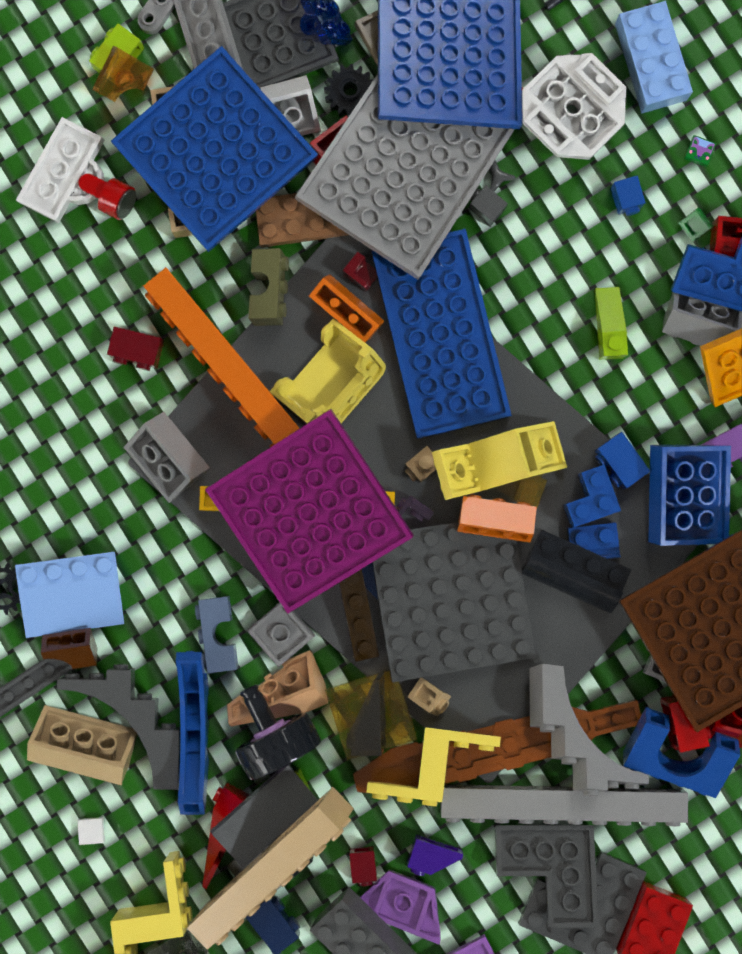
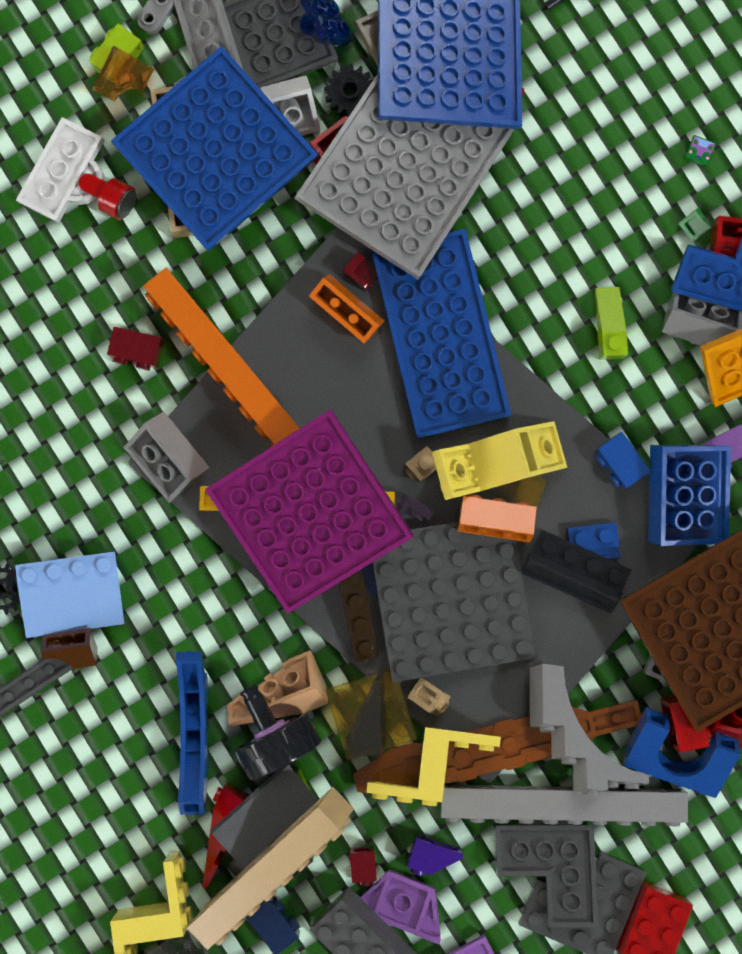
(81, 745): tan slope -> none
(91, 830): white tile -> none
(142, 714): dark grey arch -> none
(217, 656): sand blue arch -> none
(269, 306): olive arch -> none
(280, 634): light grey plate -> none
(287, 221): medium nougat plate -> none
(333, 378): light yellow windscreen -> none
(487, 205): dark grey brick -> none
(498, 176): dark grey piece -> none
(587, 86): white piece -> none
(598, 499): blue brick -> none
(628, 196): blue brick -> none
(653, 57): light blue brick -> none

